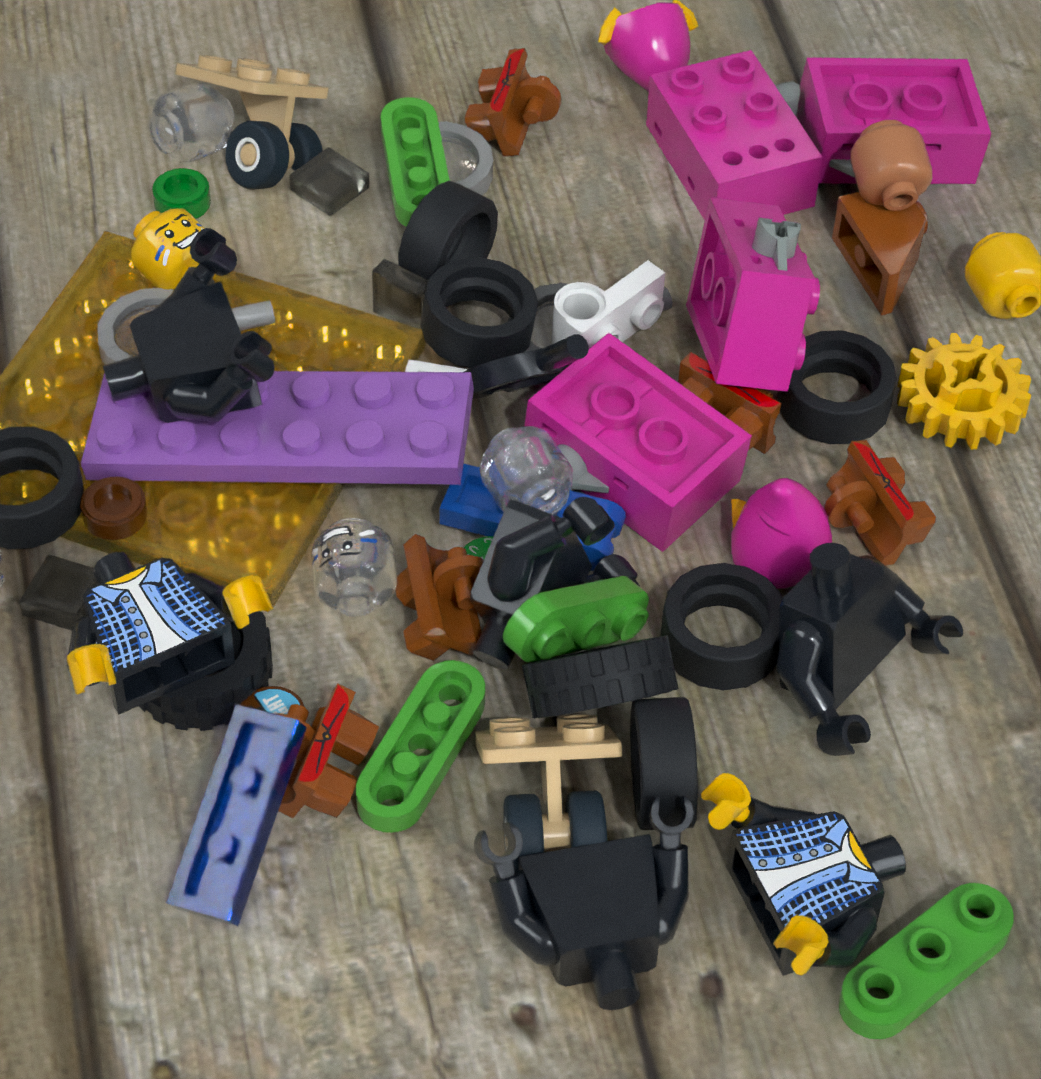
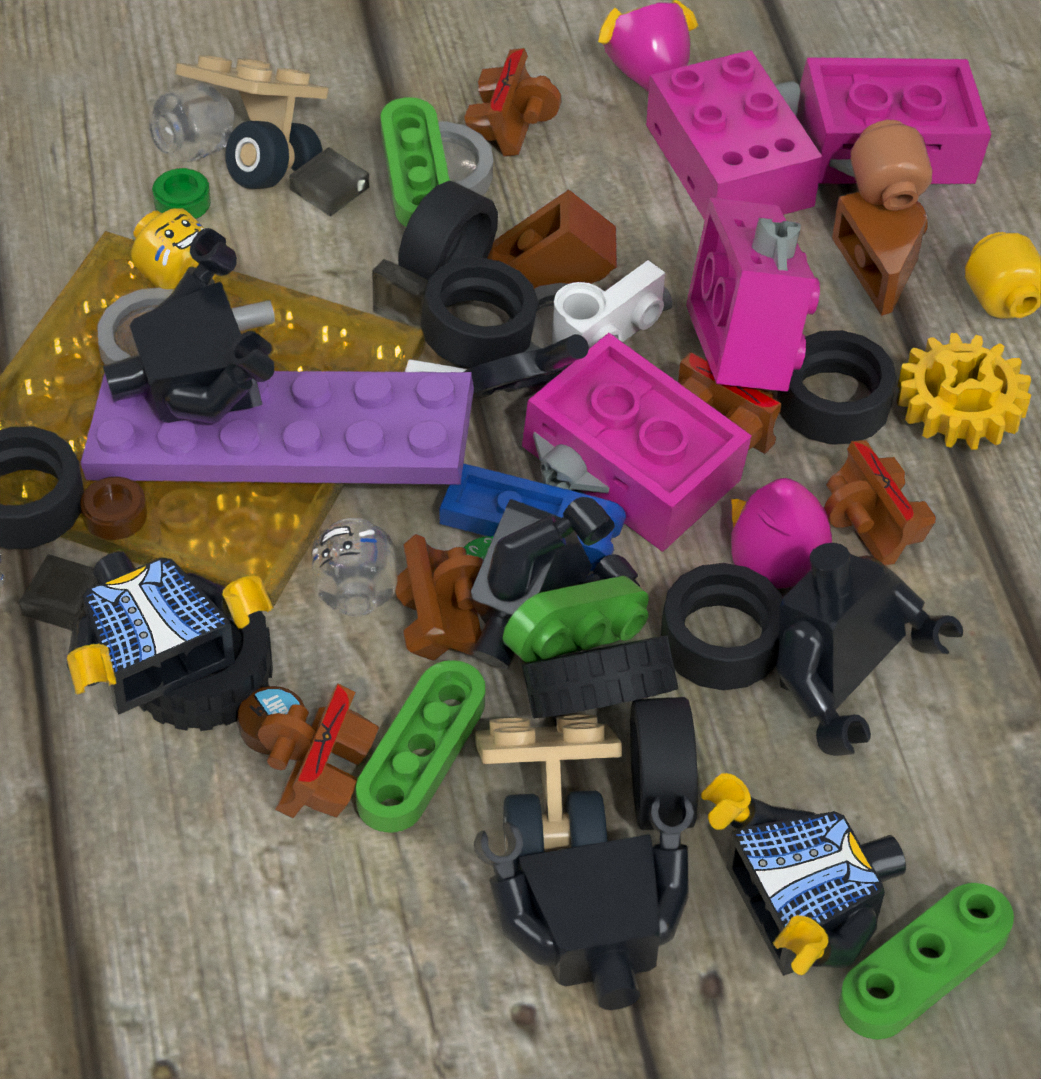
(236, 815): clear blue plate -> none
(526, 468): clear head -> none
(560, 244): none -> dark orange slope

